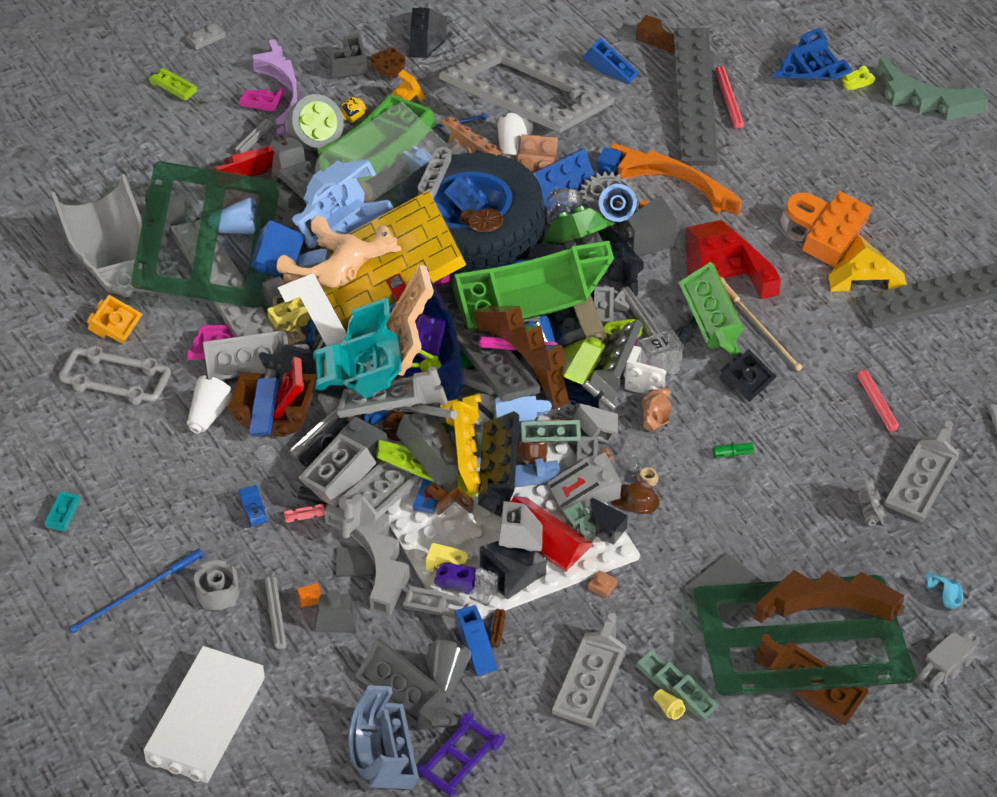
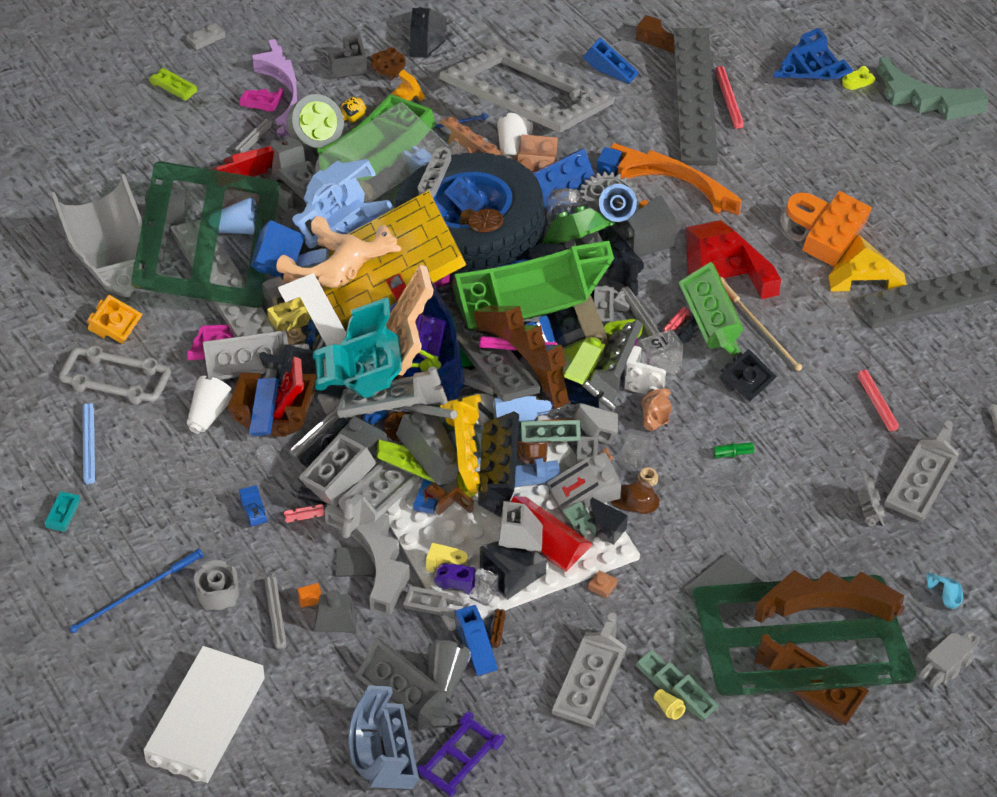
(88, 444): none -> light blue axle
(678, 319): none -> coral axle

